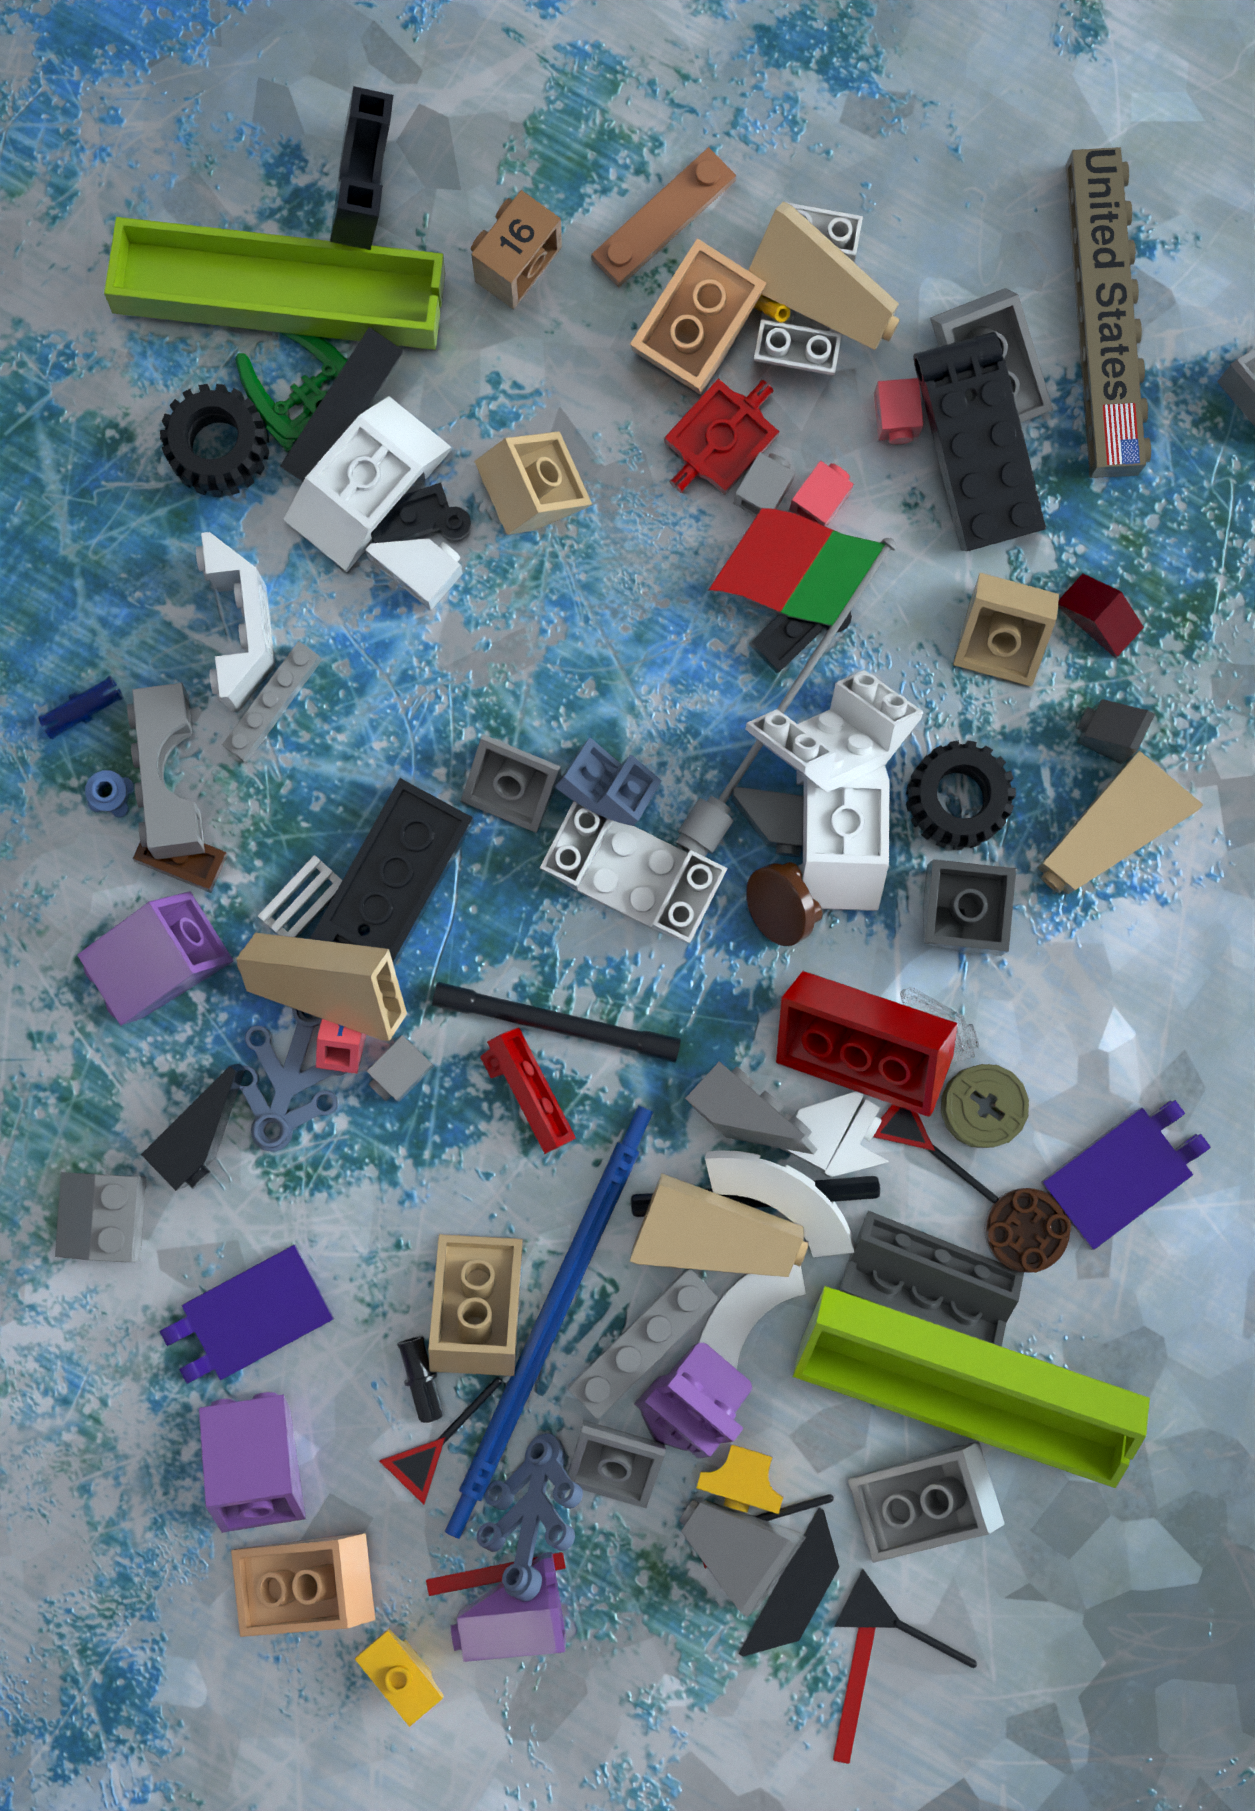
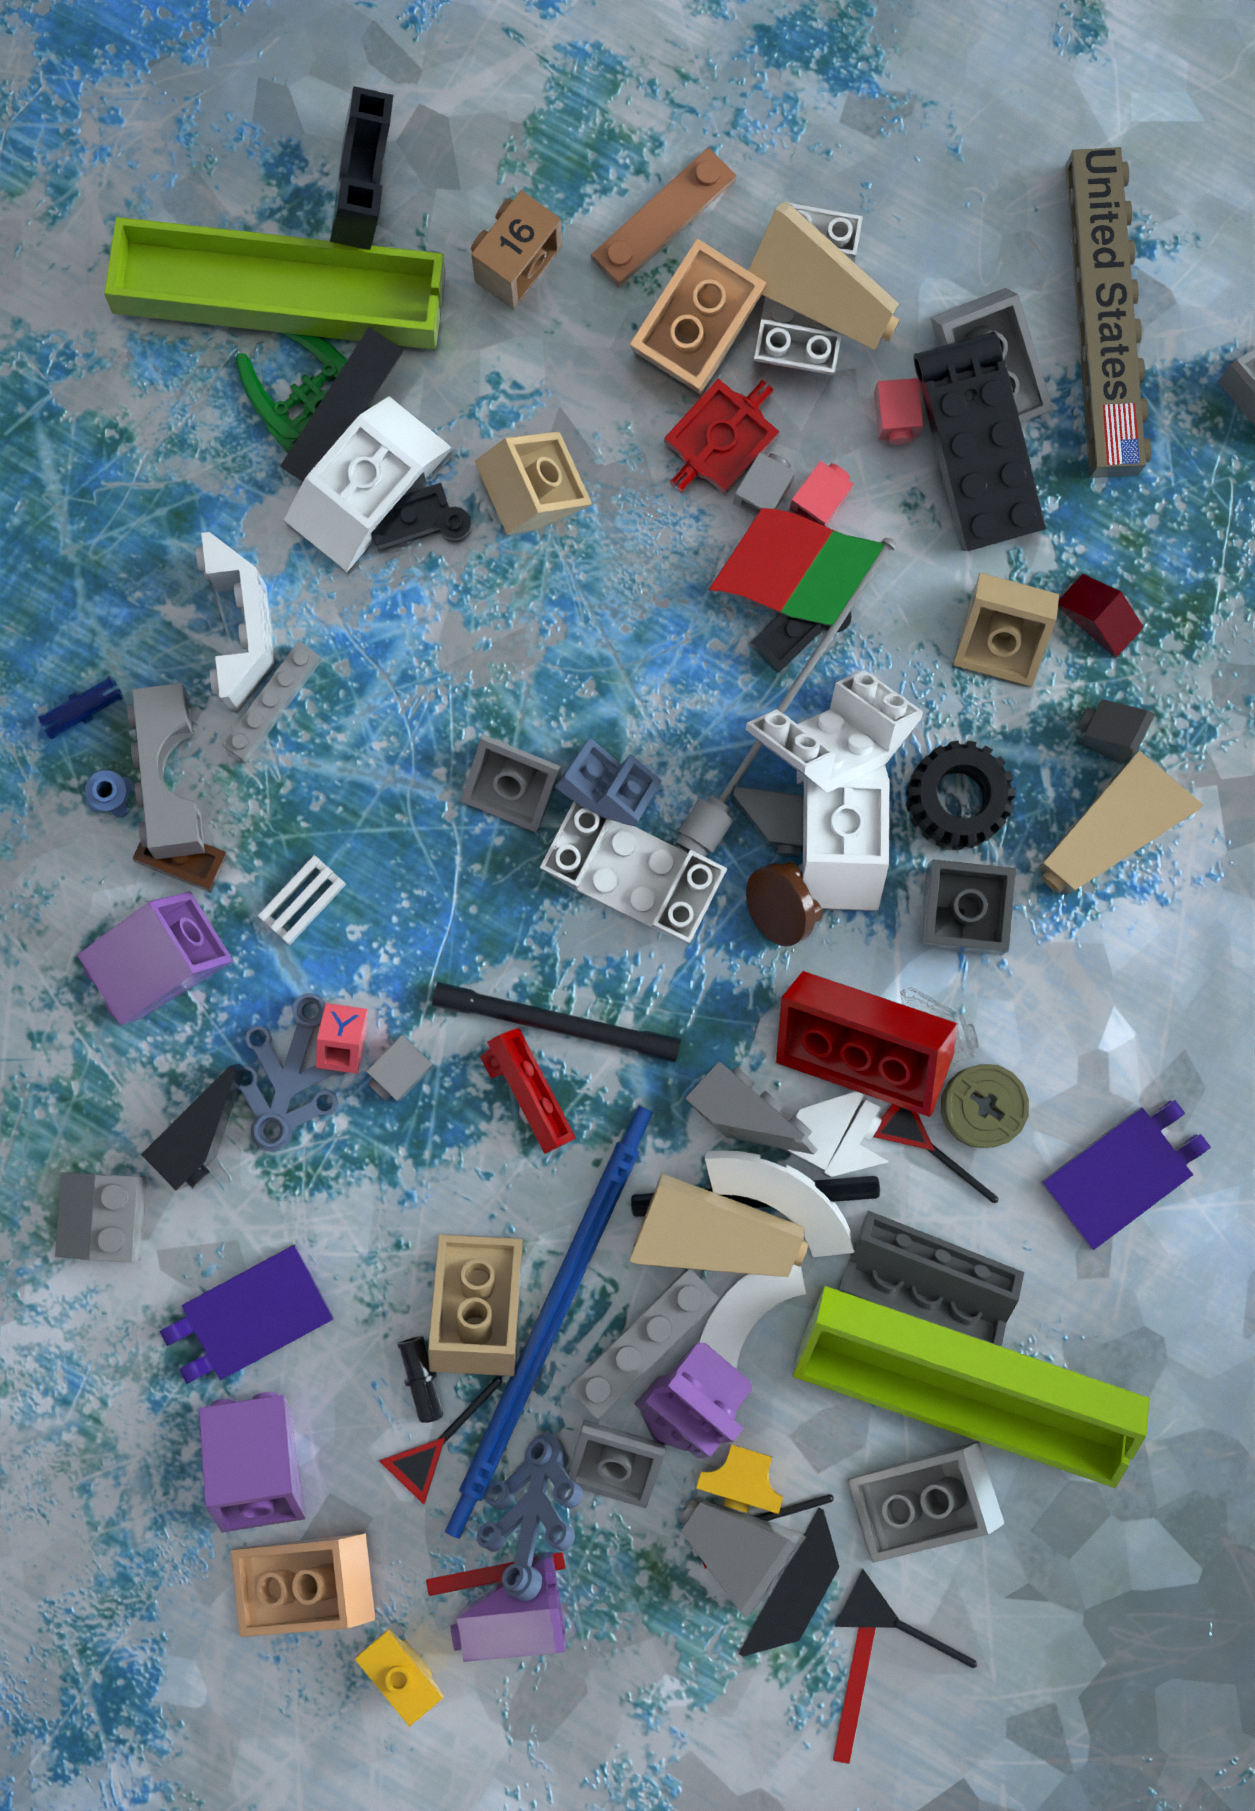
(205, 409): black tyre -> none
(326, 979): tan slope -> none
(395, 871): black hinge -> none
(418, 567): white slope -> none
(773, 309): yellow pin -> none
(1027, 1230): reddish brown tile -> none

